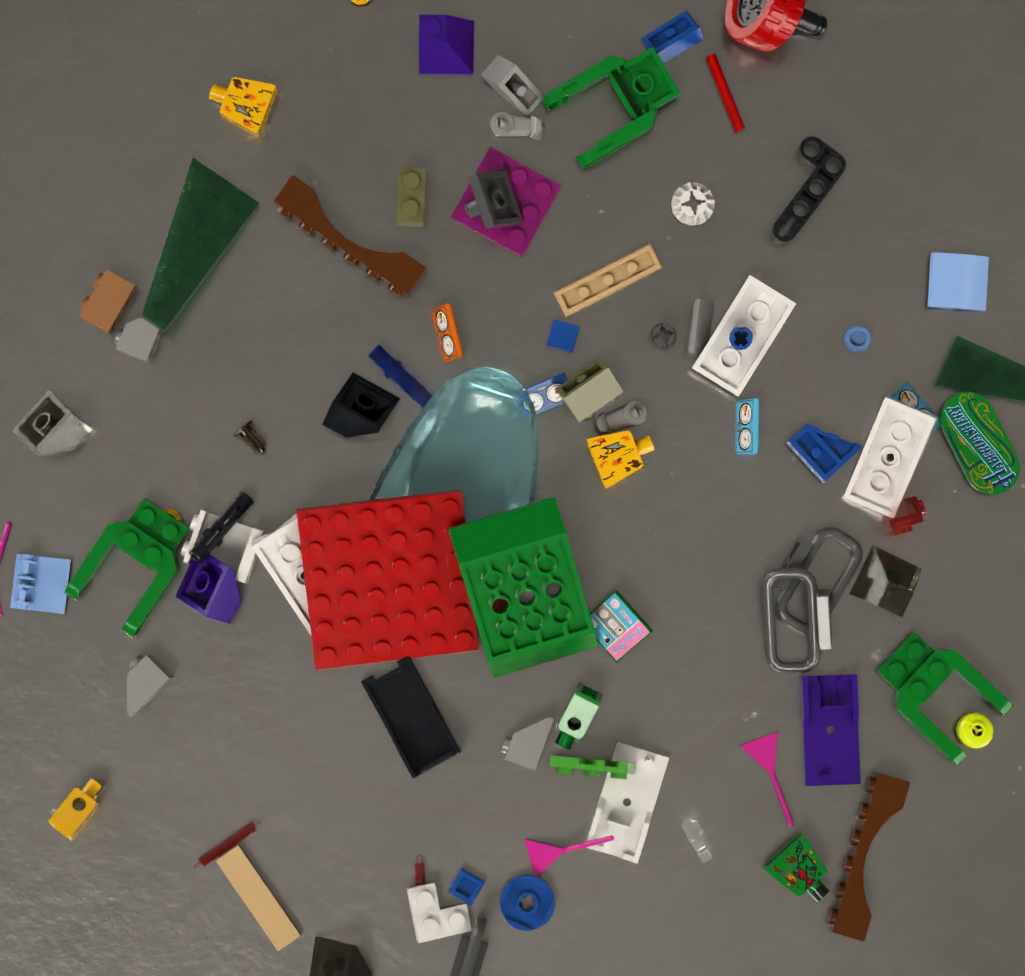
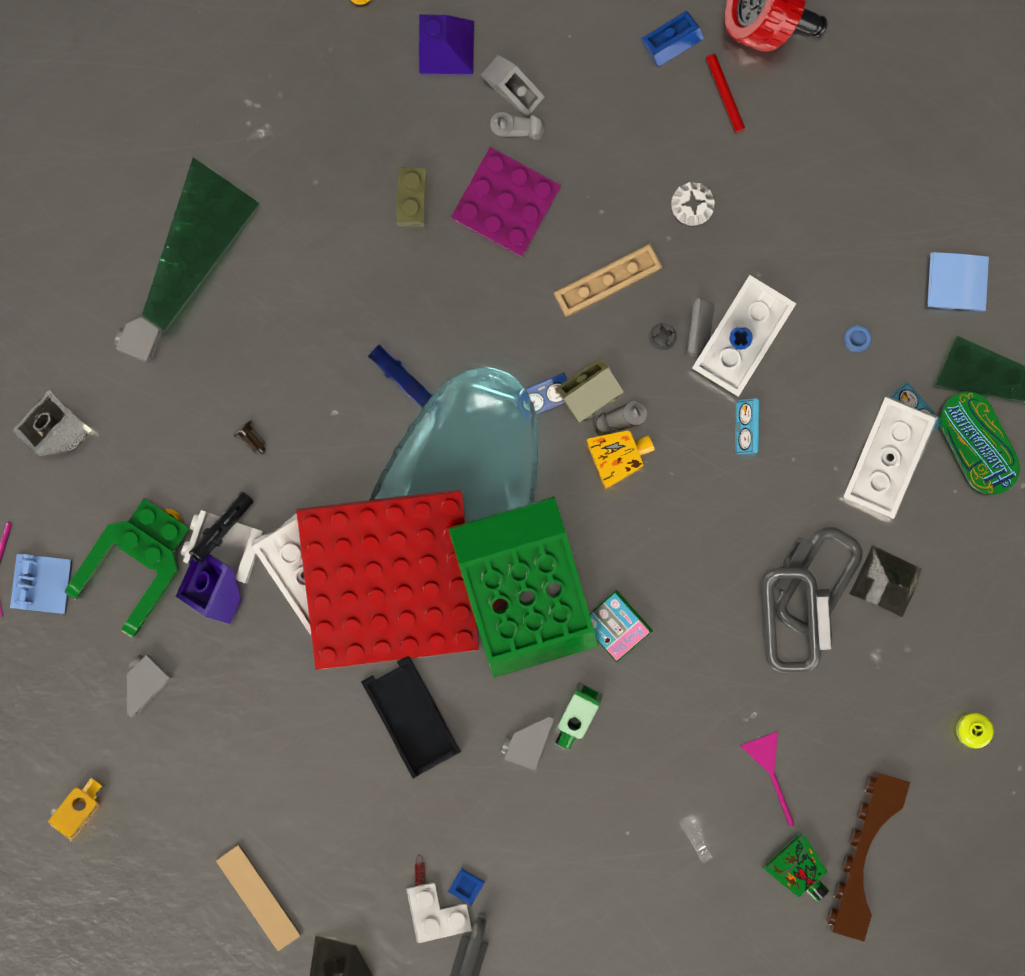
(107, 301): medium nougat brick -> none
(226, 845): red piece -> none
(245, 103): yellow torso -> none
(359, 408): black slope -> none
(396, 269): reddish brown arch -> none
(446, 333): slope -> none
(493, 200): dark grey tile -> none
(520, 888): blue plate -> none
(543, 854): dark pink piece -> none
(562, 336): blue tile -> none
(592, 767): bright green wing -> none
(631, 822): white piece -> none
(641, 87): green plate -> none
(804, 195): black beam -> none
(822, 451): blue wing -> none
(834, 703): dark purple piece -> none
(904, 524): clear red bracket -> none
(918, 672): green plate -> none

